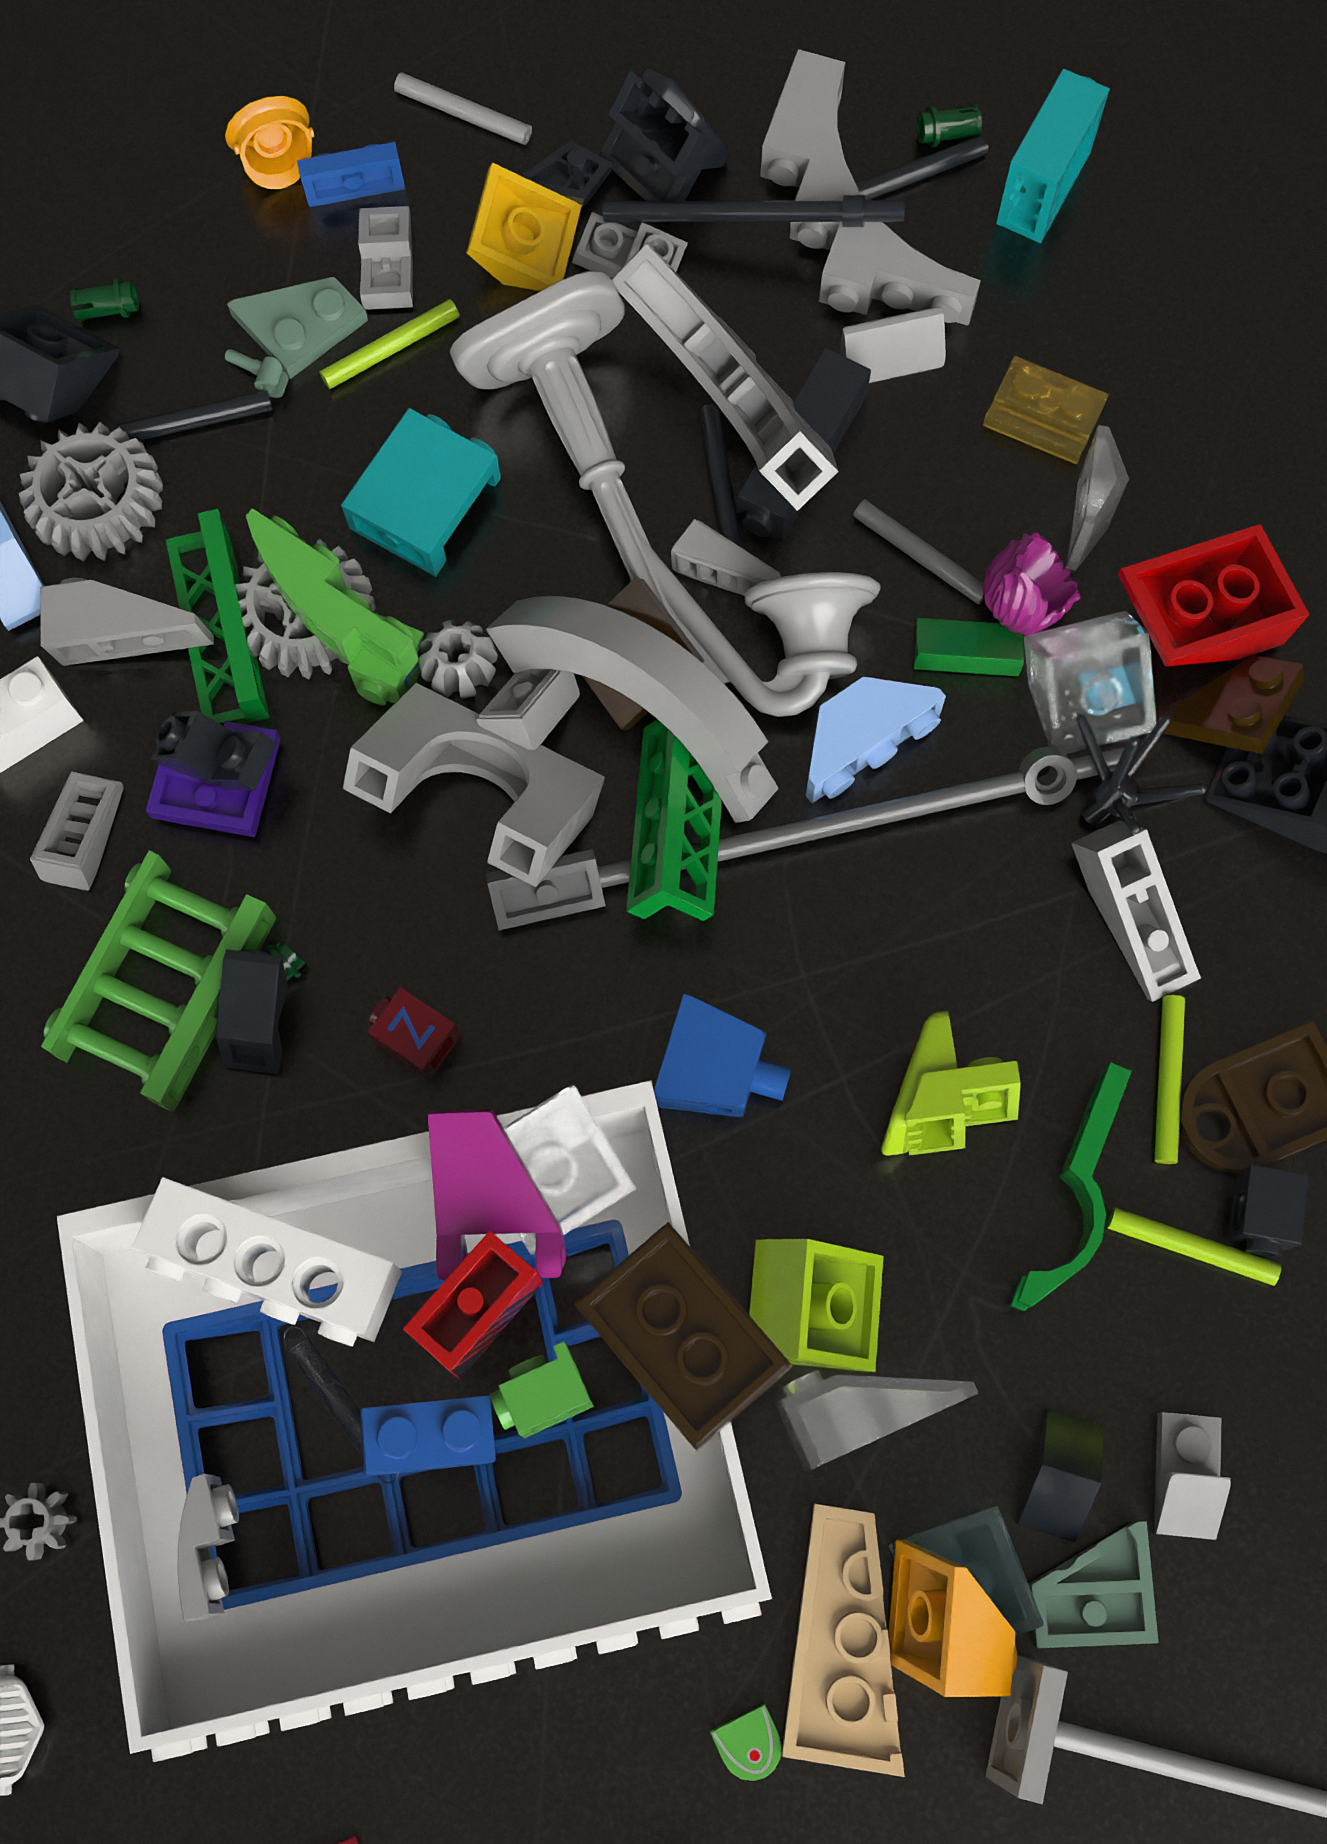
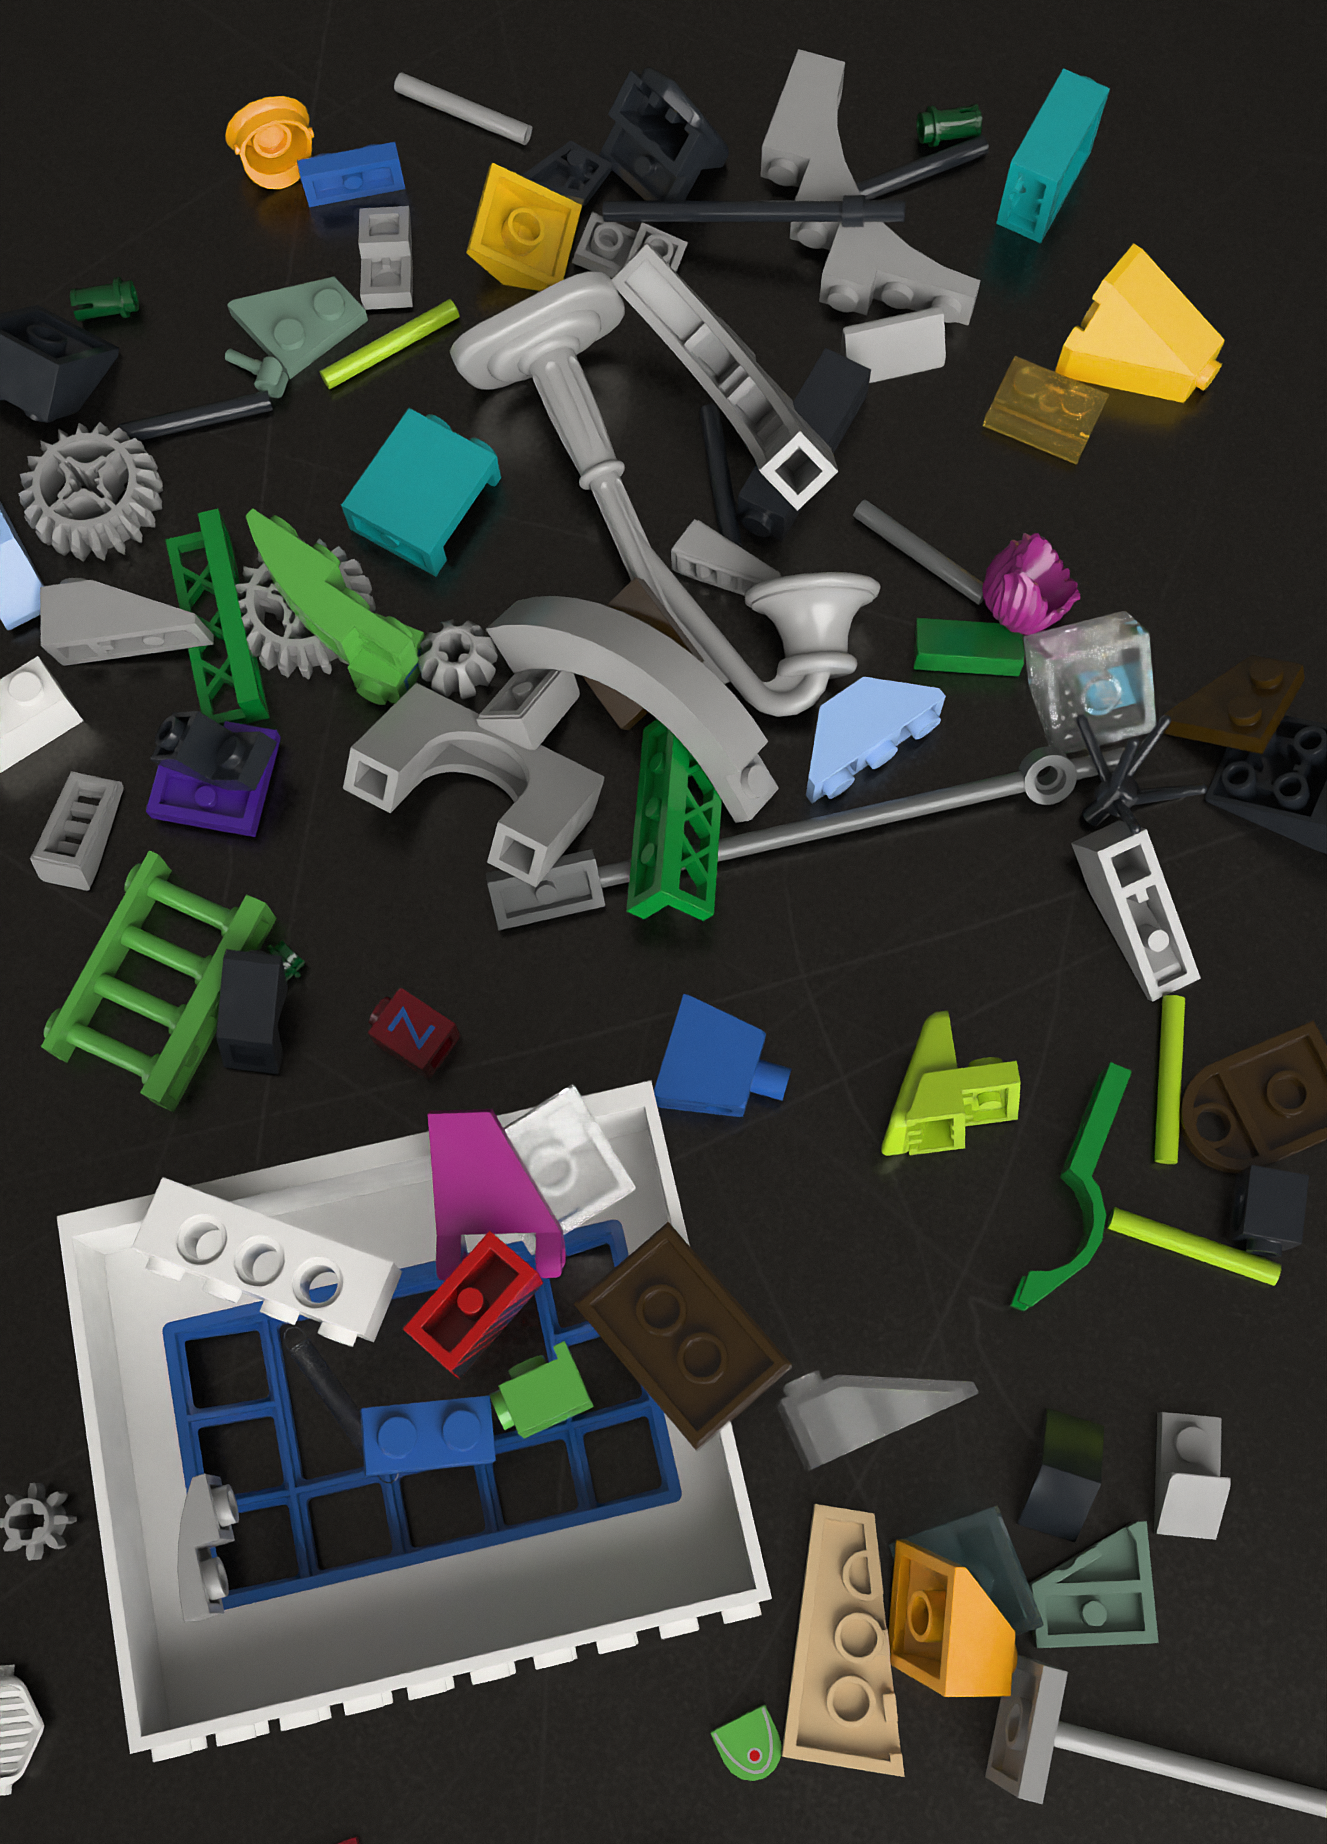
(818, 1302): lime slope -> none
(1097, 496): clear slope -> none
(1142, 335): none -> yellow slope
(1216, 599): red slope -> none

